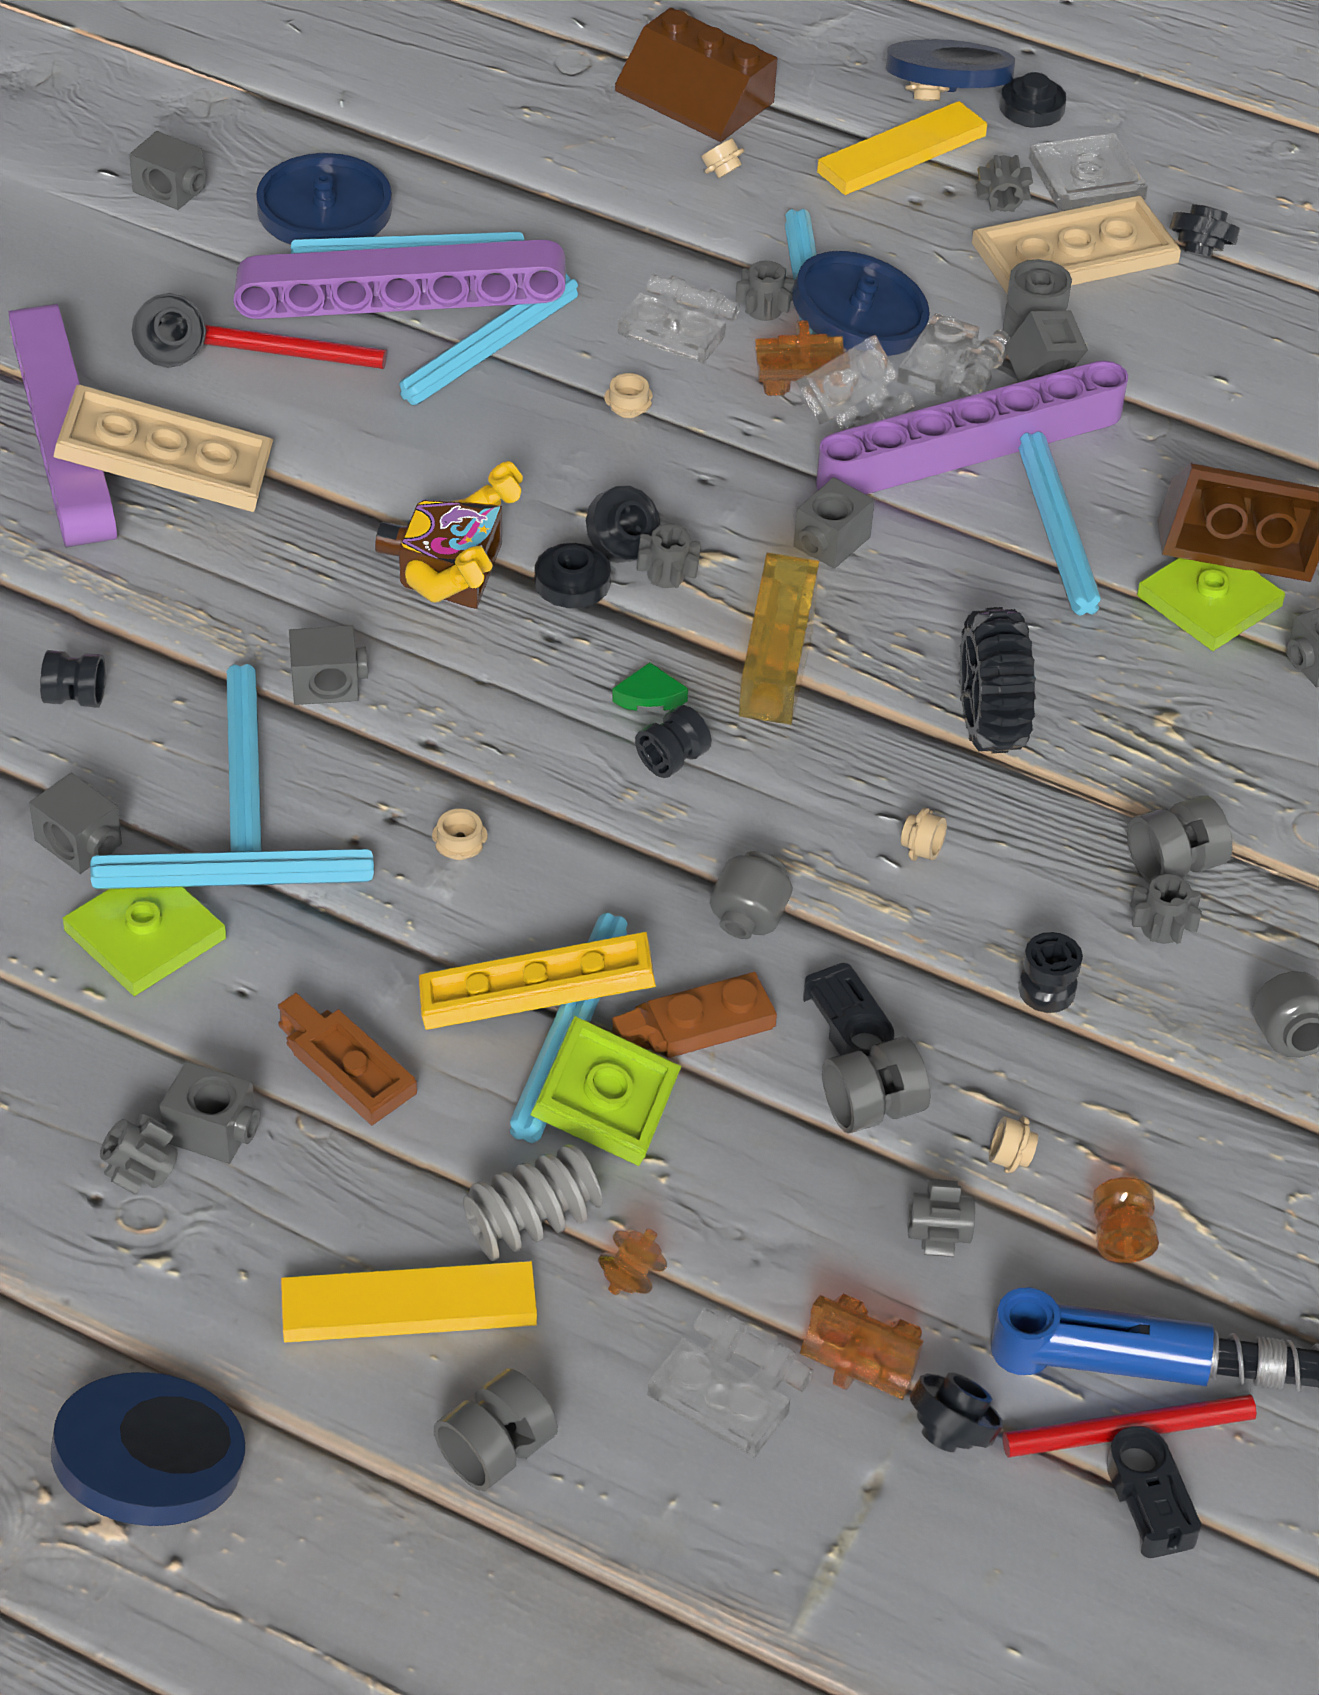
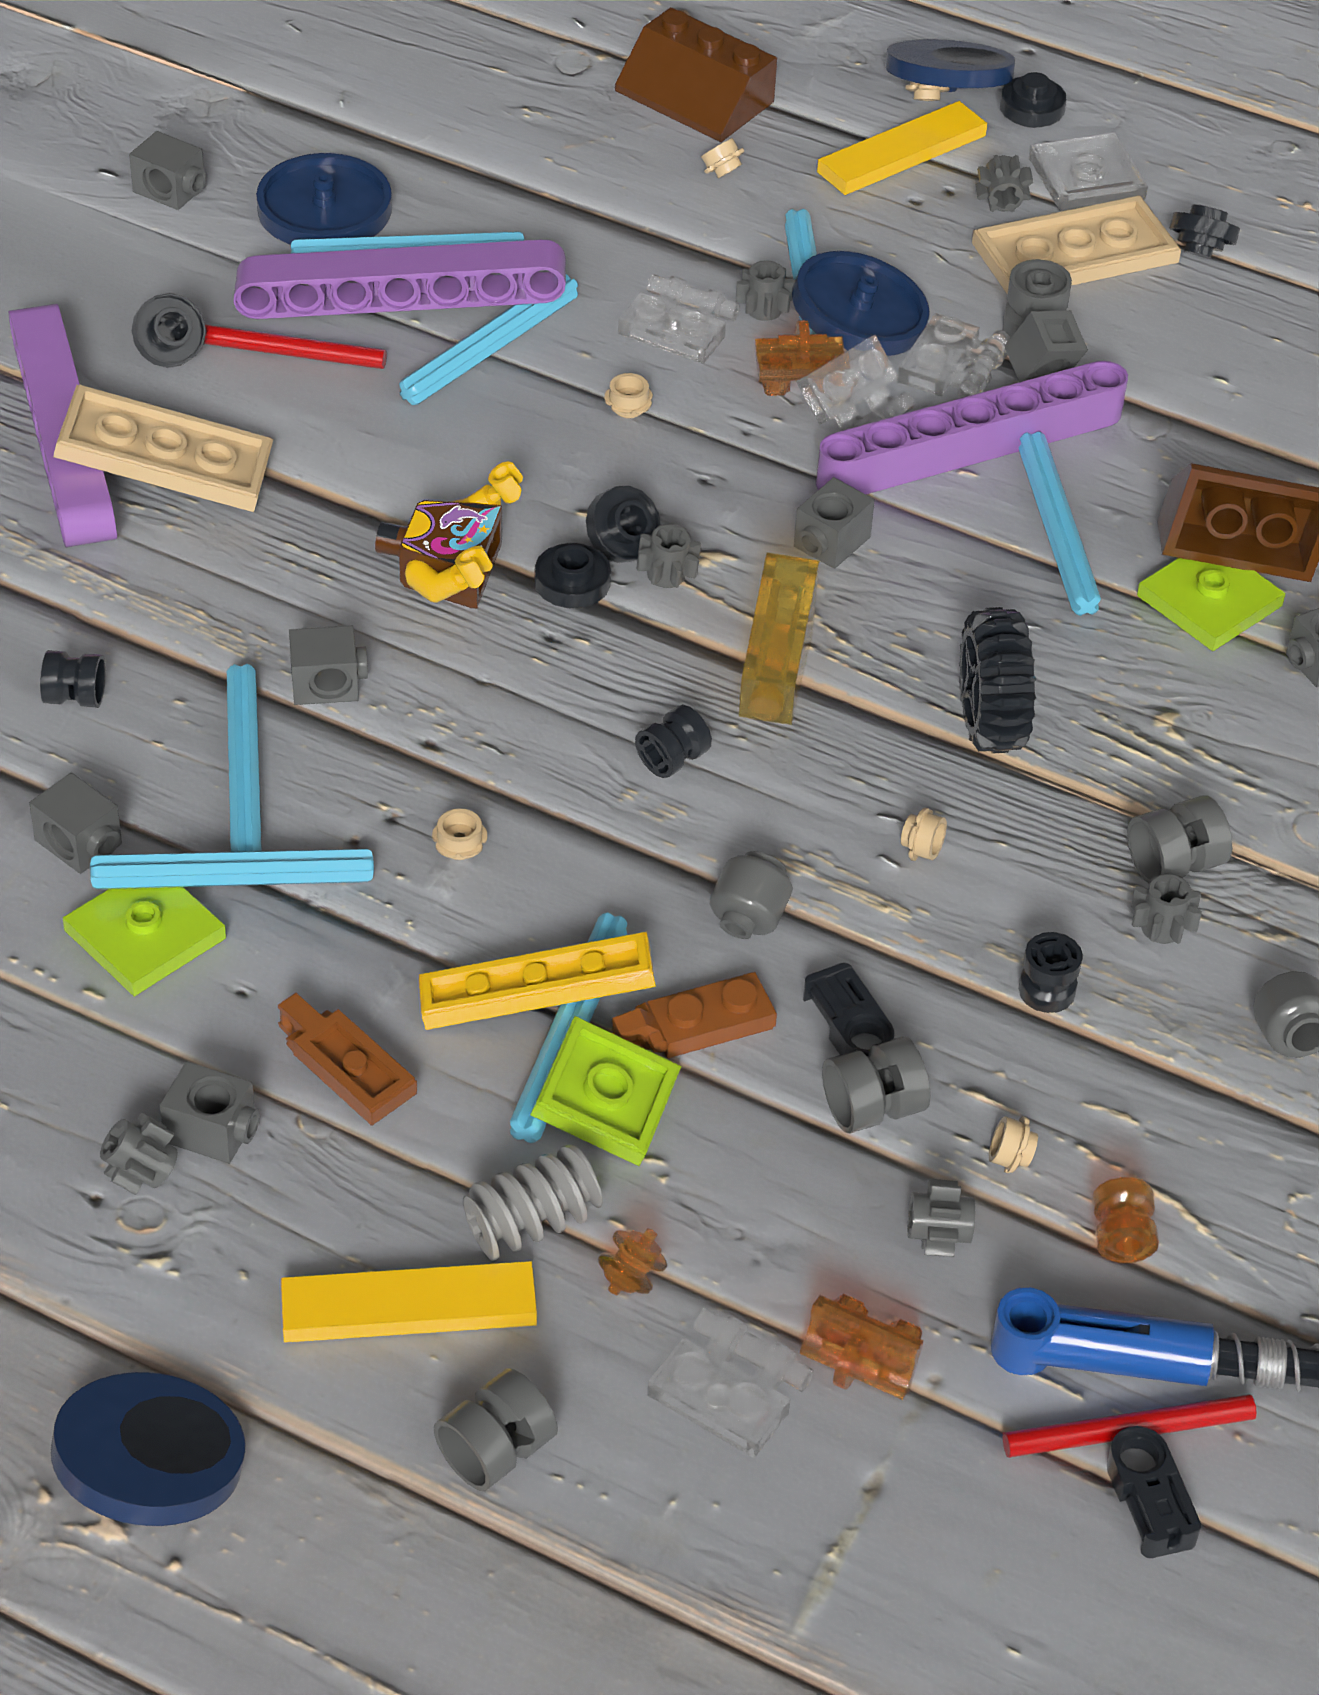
(649, 689): green tile -> none
(955, 1412): black plate -> none

